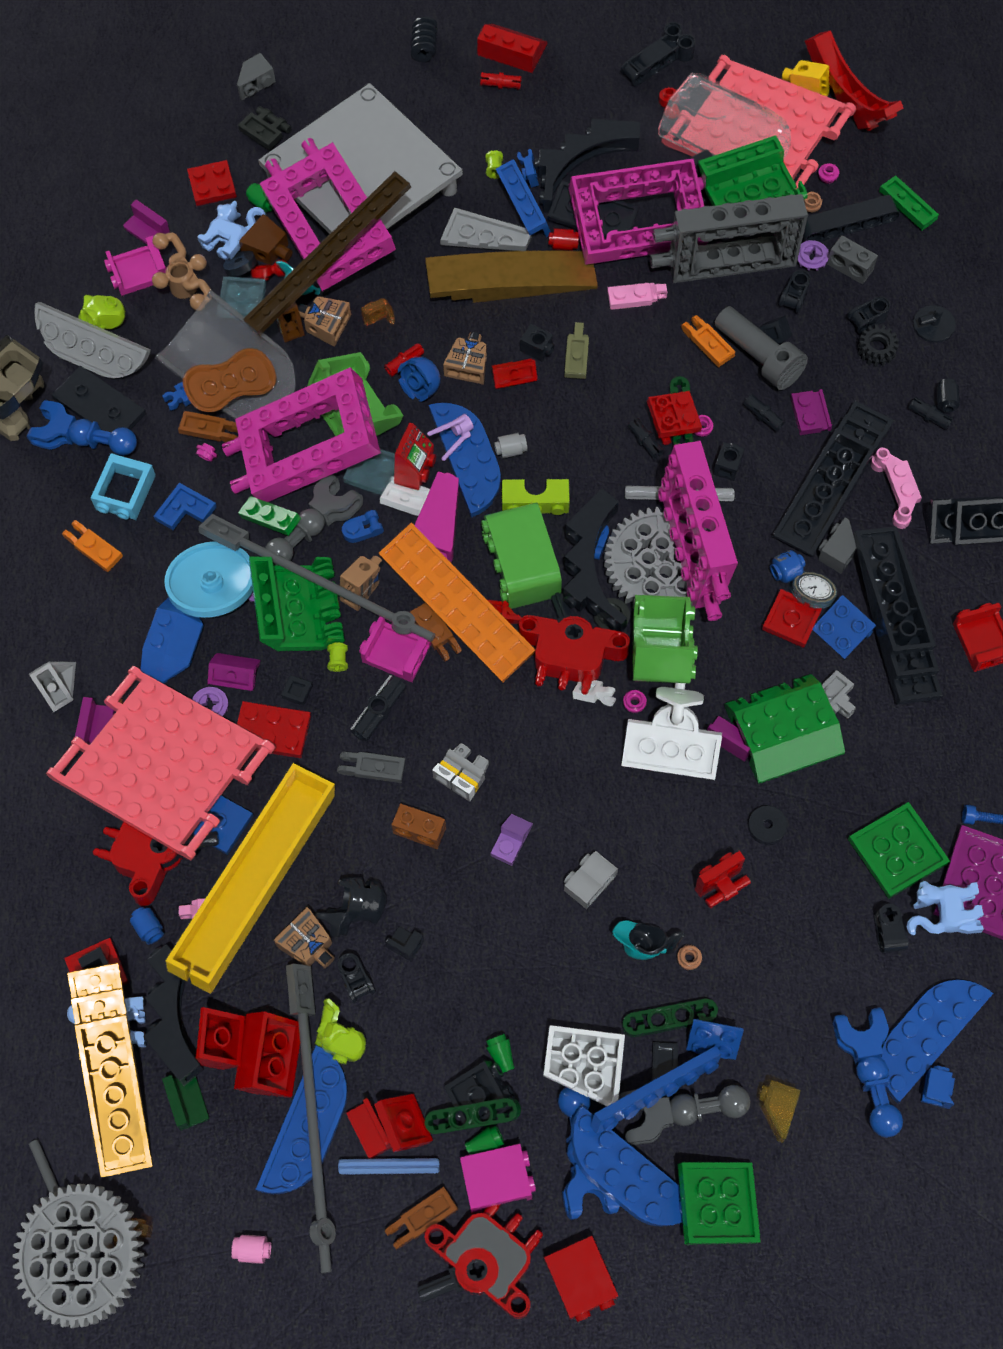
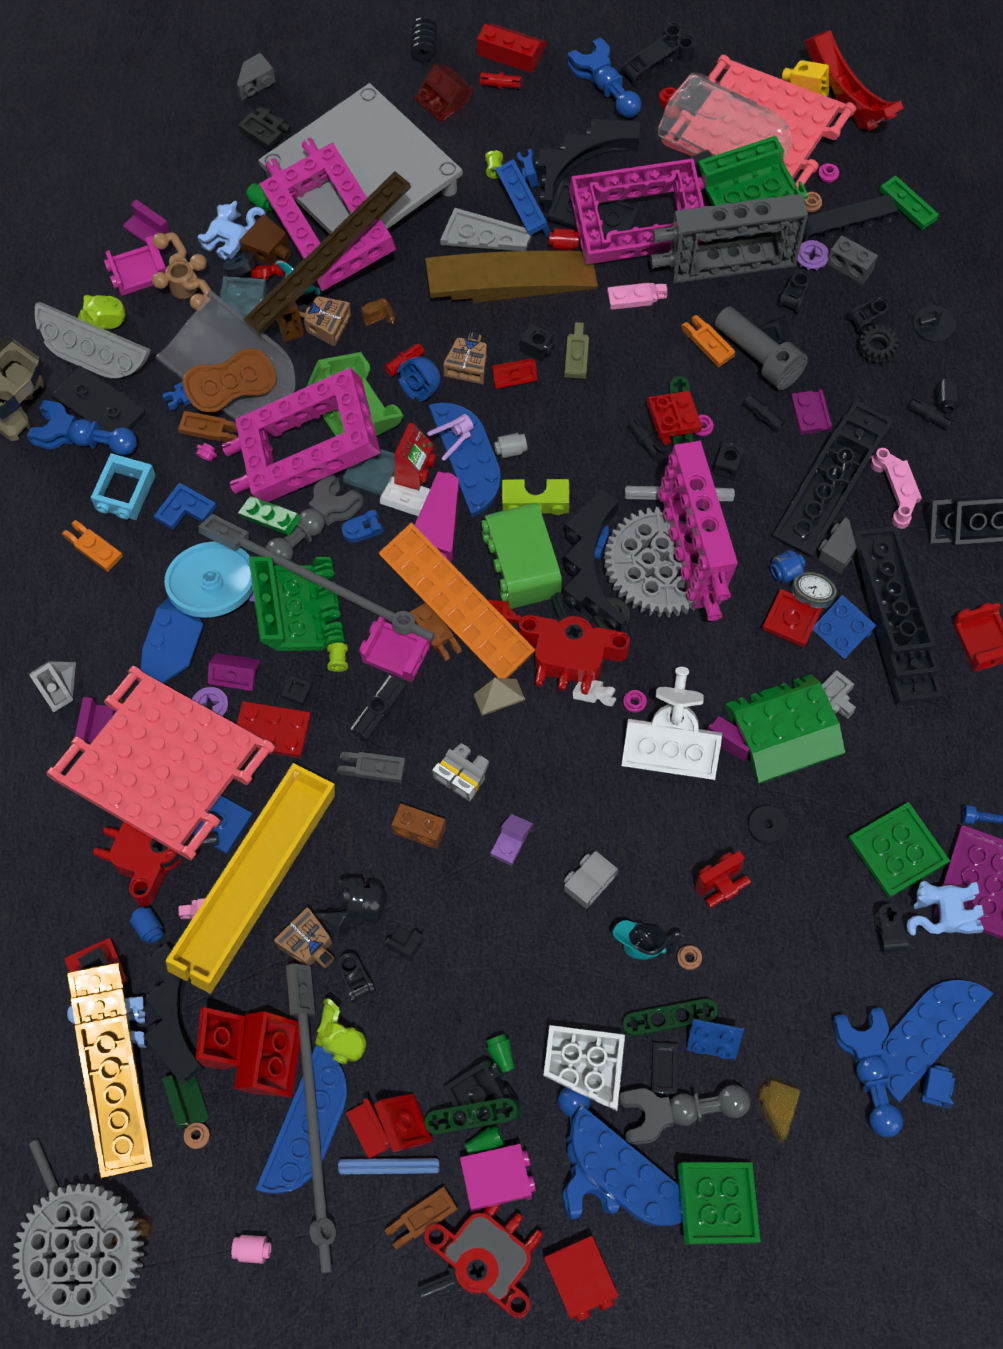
(202, 1141): none -> nougat plate
(211, 183): red plate -> none
(361, 578): medium nougat torso -> none
(443, 92): none -> clear red slope
(498, 695): none -> dark tan slope
(599, 70): none -> blue piece
(651, 1093): blue plate -> none
(663, 639): bright green windscreen -> none

